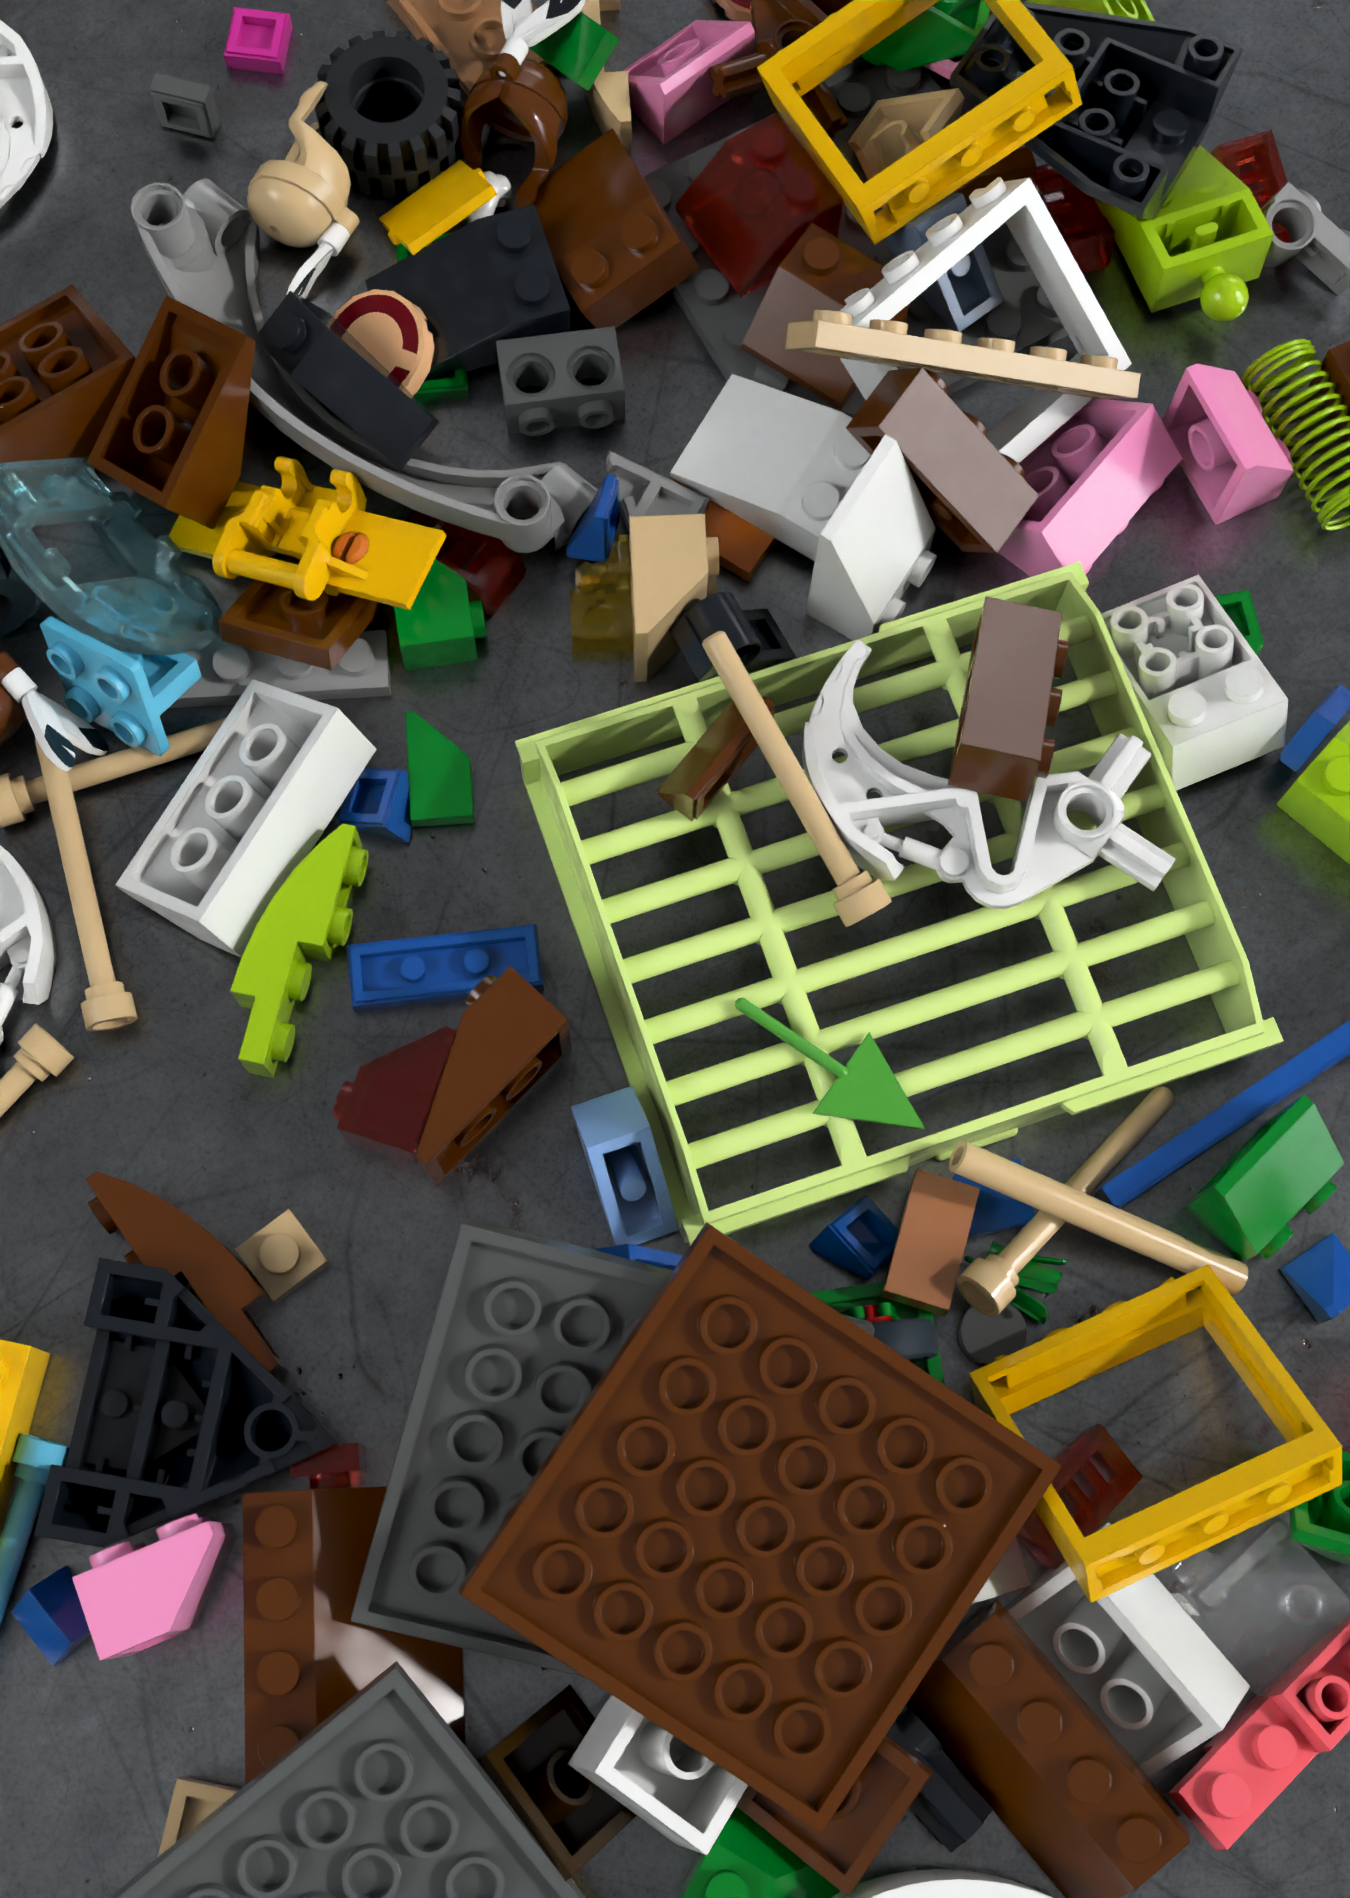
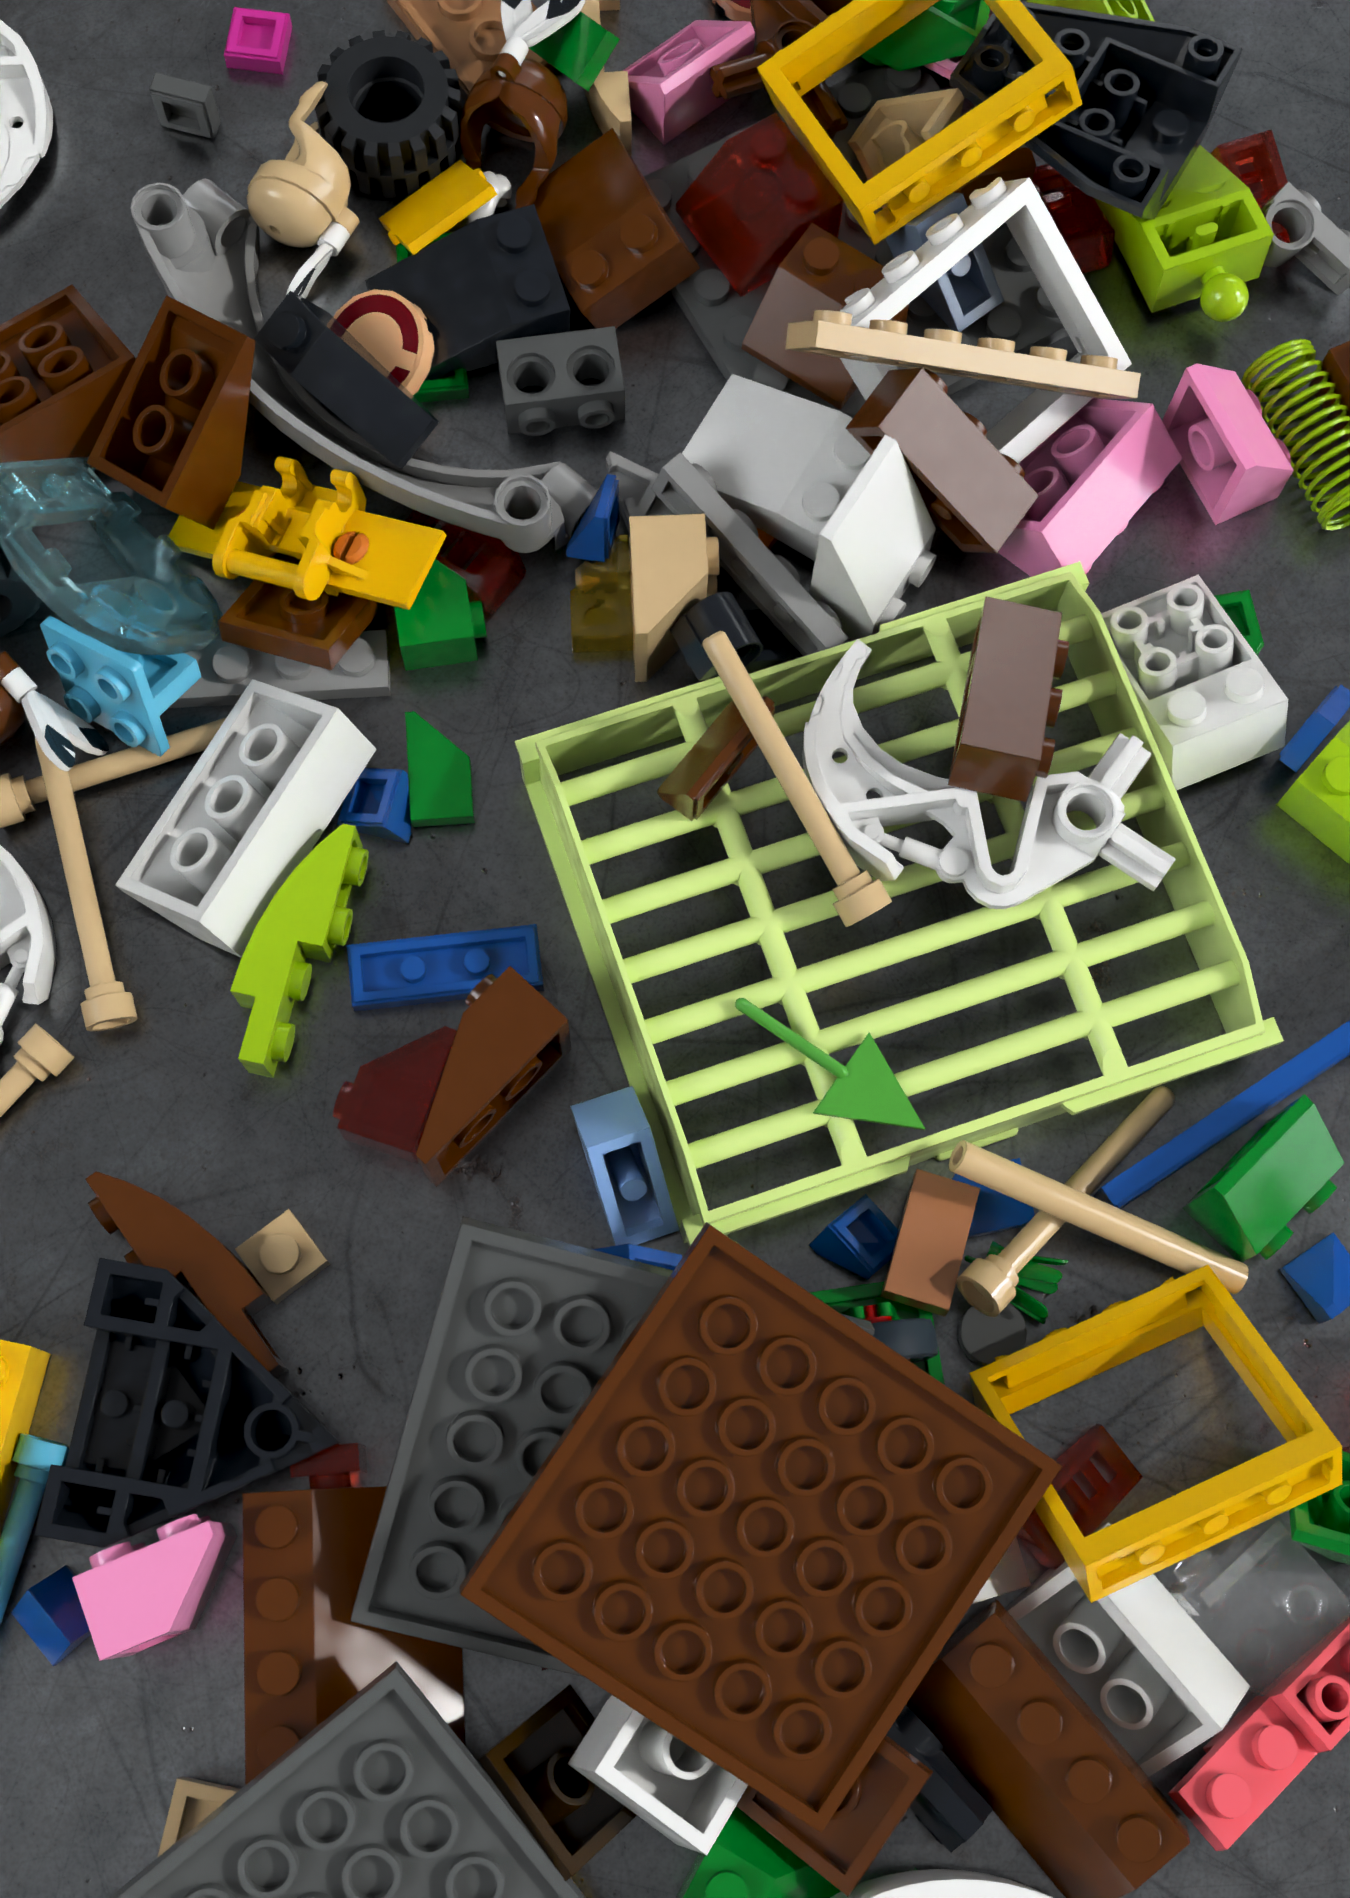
(761, 575): none -> light grey plate

